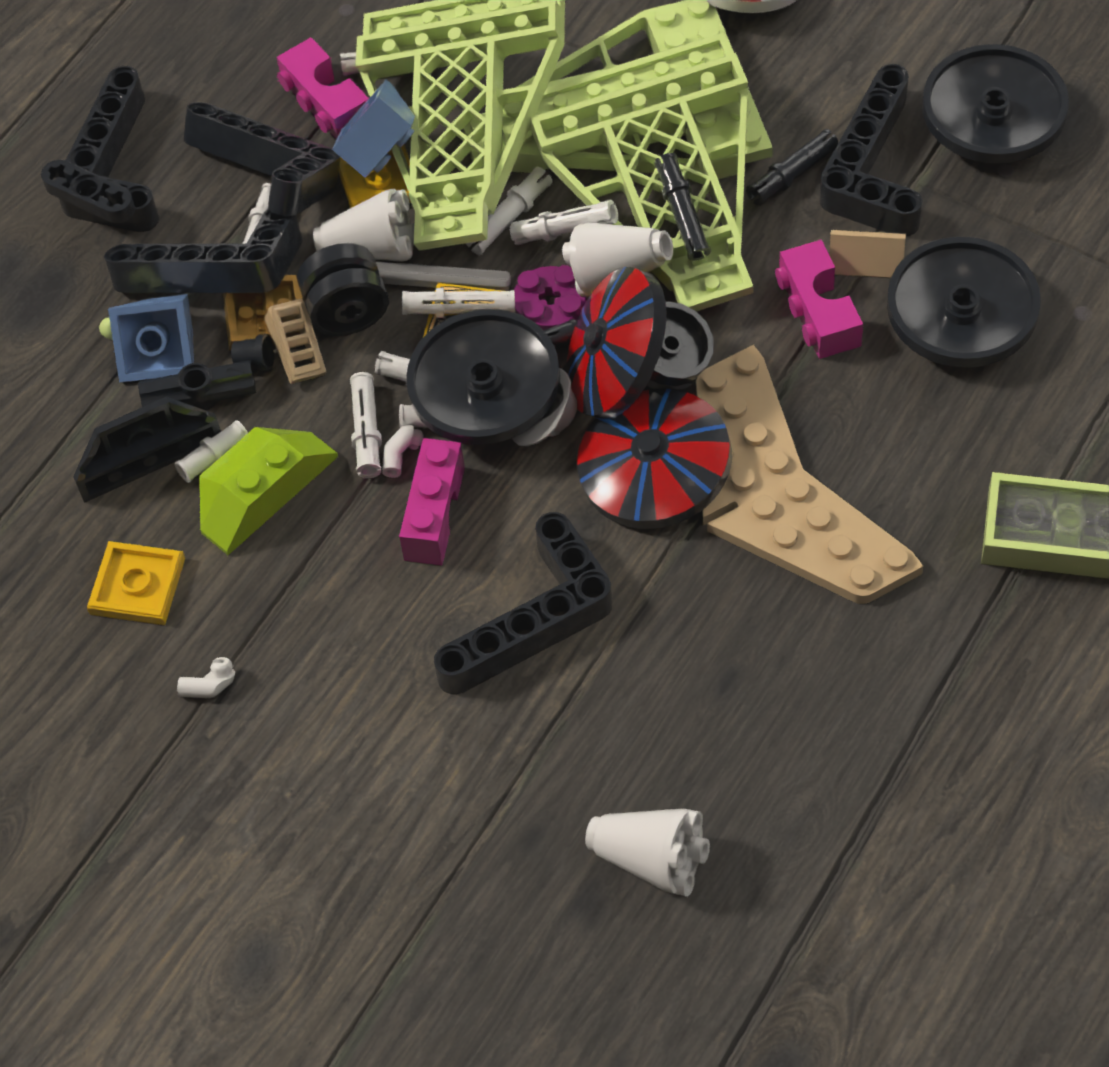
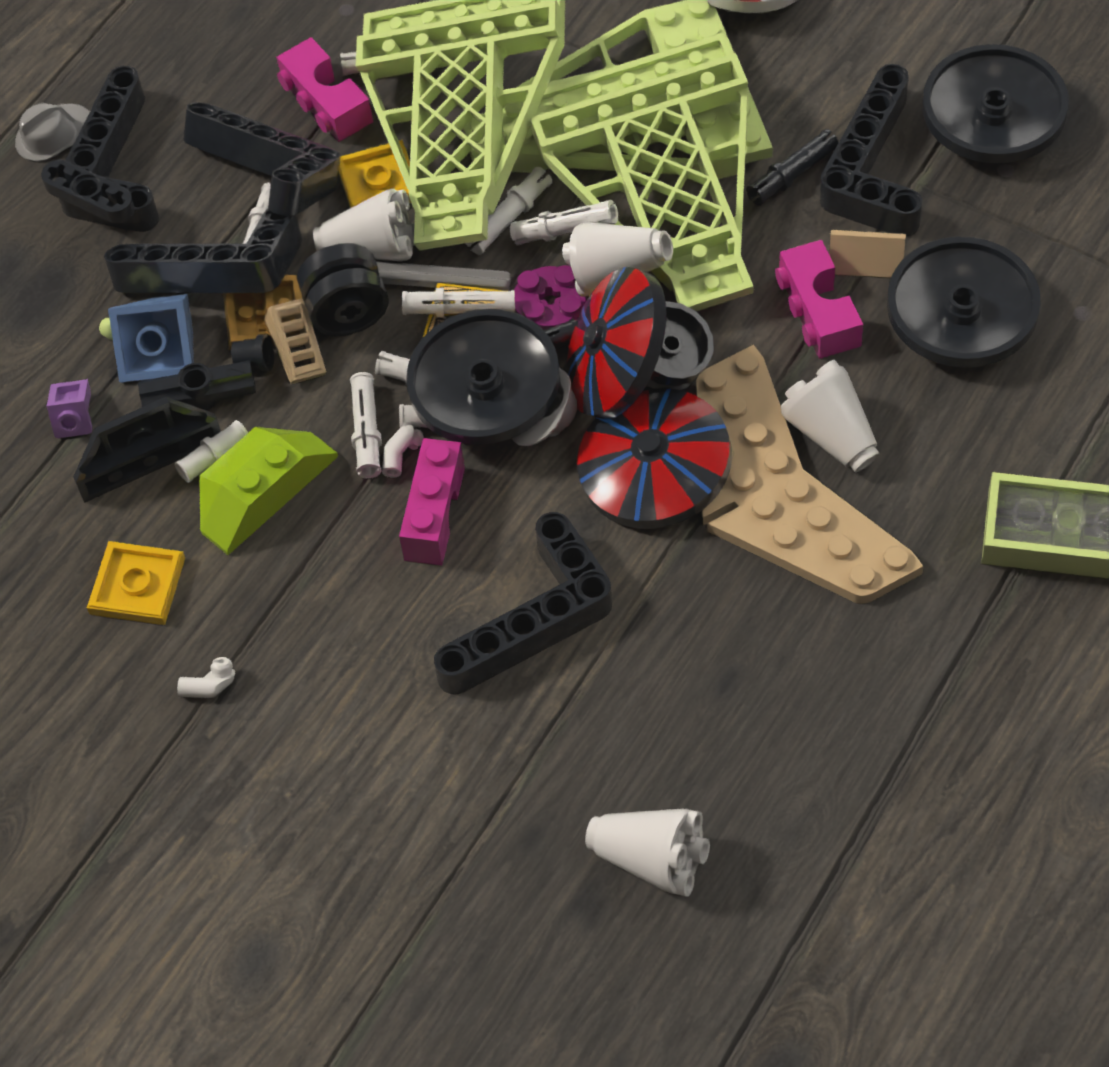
(48, 130): none -> light grey piece
(69, 408): none -> medium lavender bracket
(375, 130): medium blue slope -> none
(677, 193): black pin -> none
(832, 416): none -> white cone

